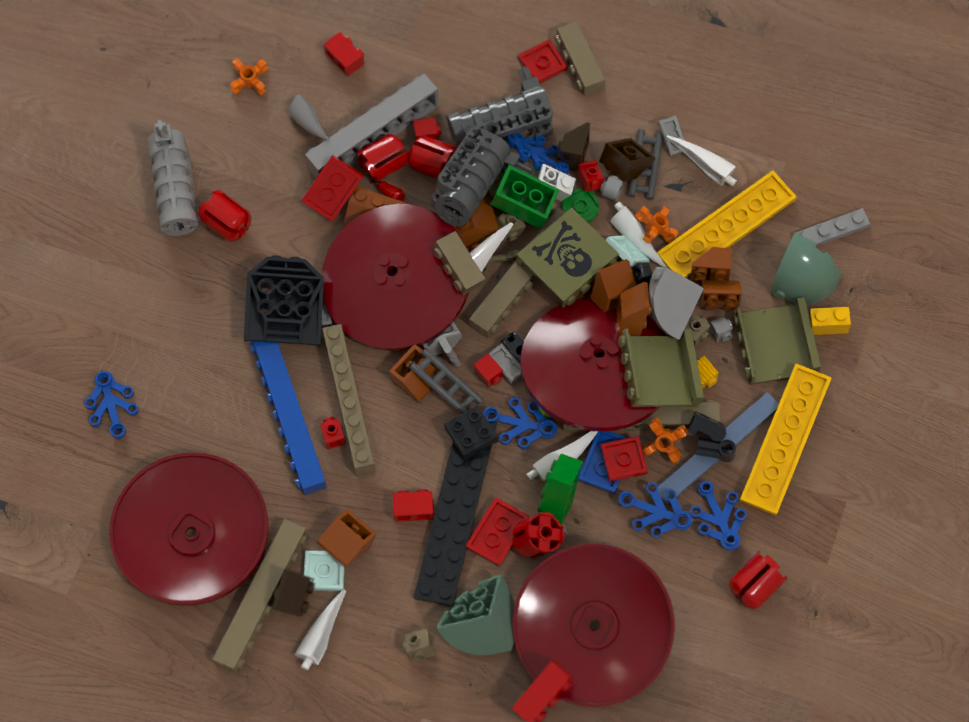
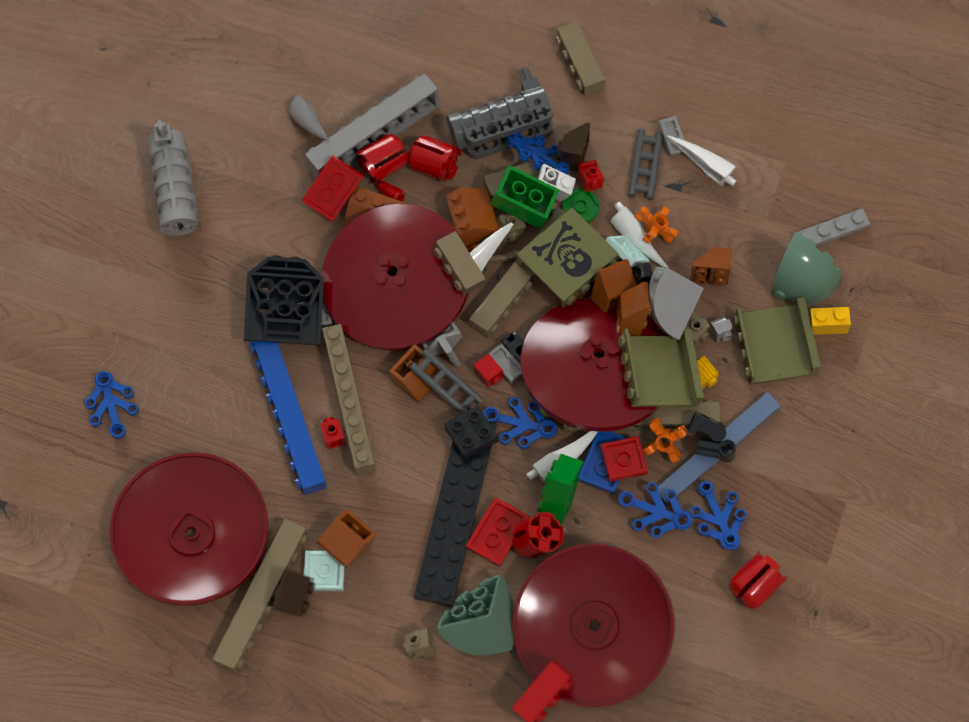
(225, 216): red cylinder -> none
(248, 70): orange pin -> none
(316, 640): white piece -> none
(344, 53): red brick -> none
(413, 505): red brick -> none
(426, 127): red brick -> none
(472, 175): dark grey piece -> none
(543, 61): red tile -> none
(612, 188): light grey plate -> none
(626, 159): dark brown slope -> none
(720, 294): dark orange slope -> none
(728, 223): yellow plate -> none
(785, 439): yellow plate -> none

